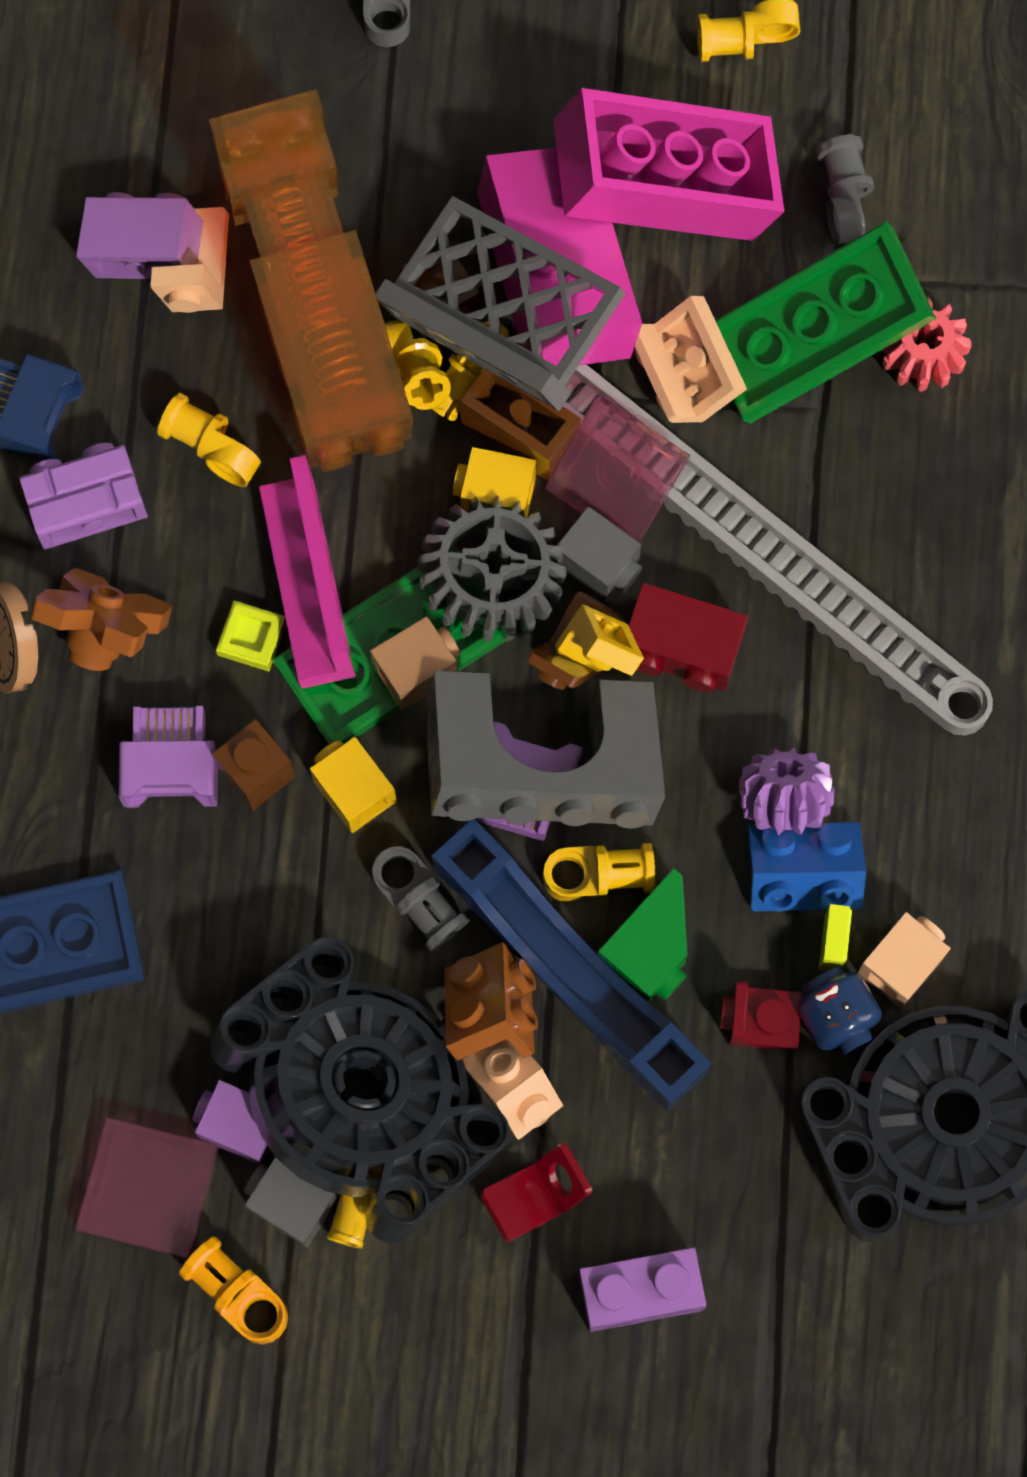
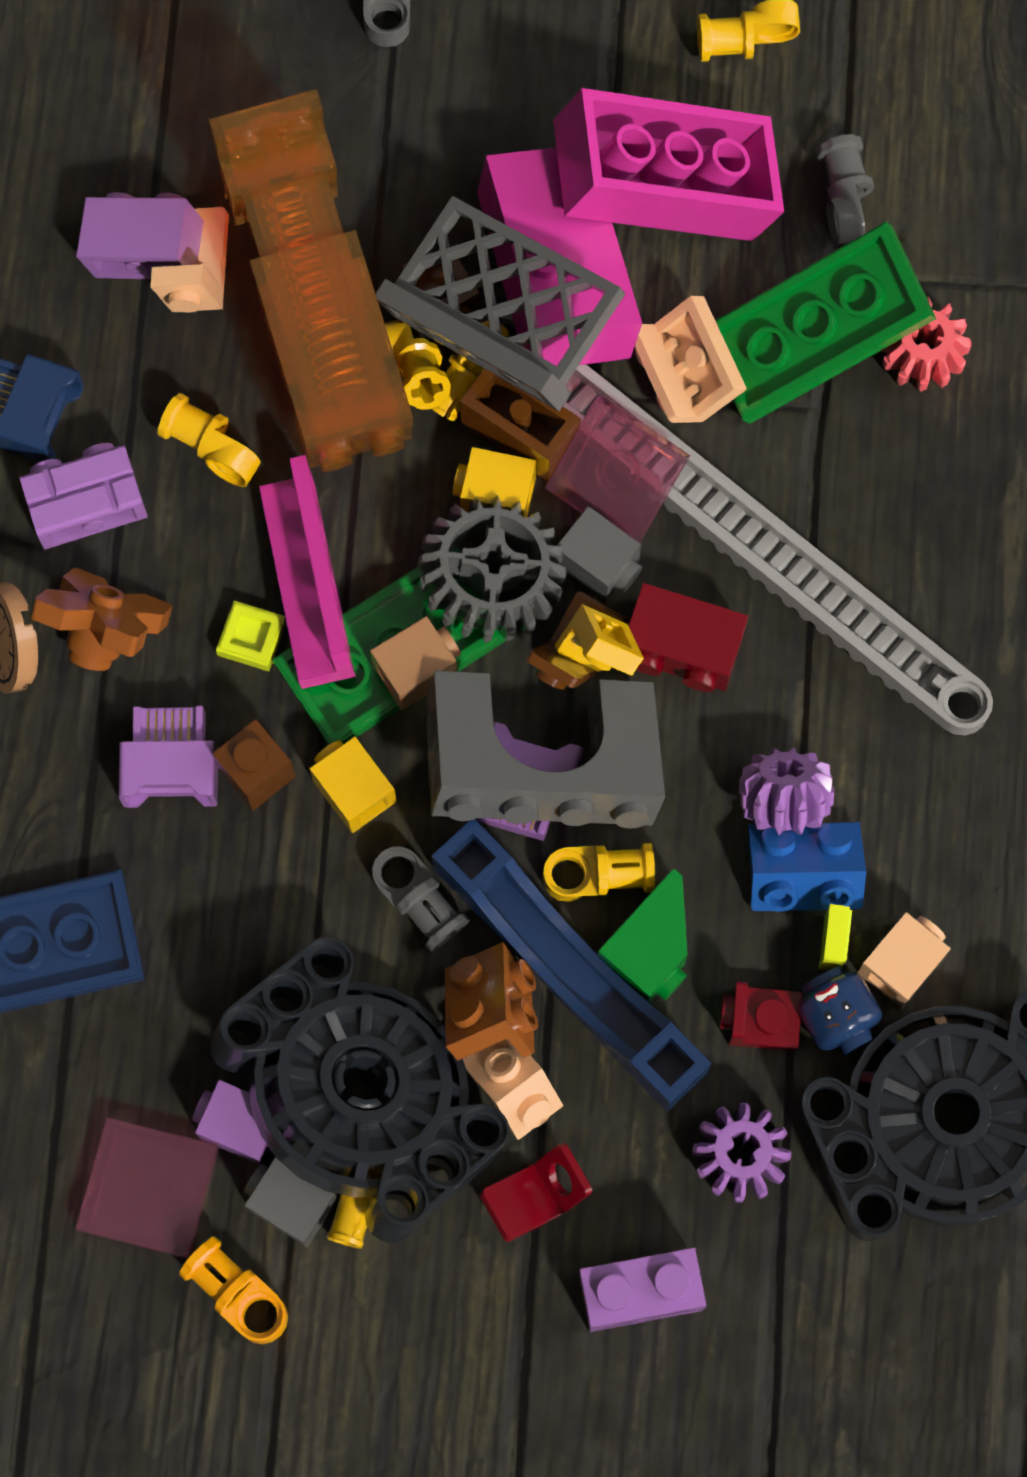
(759, 1161): none -> medium lavender gear

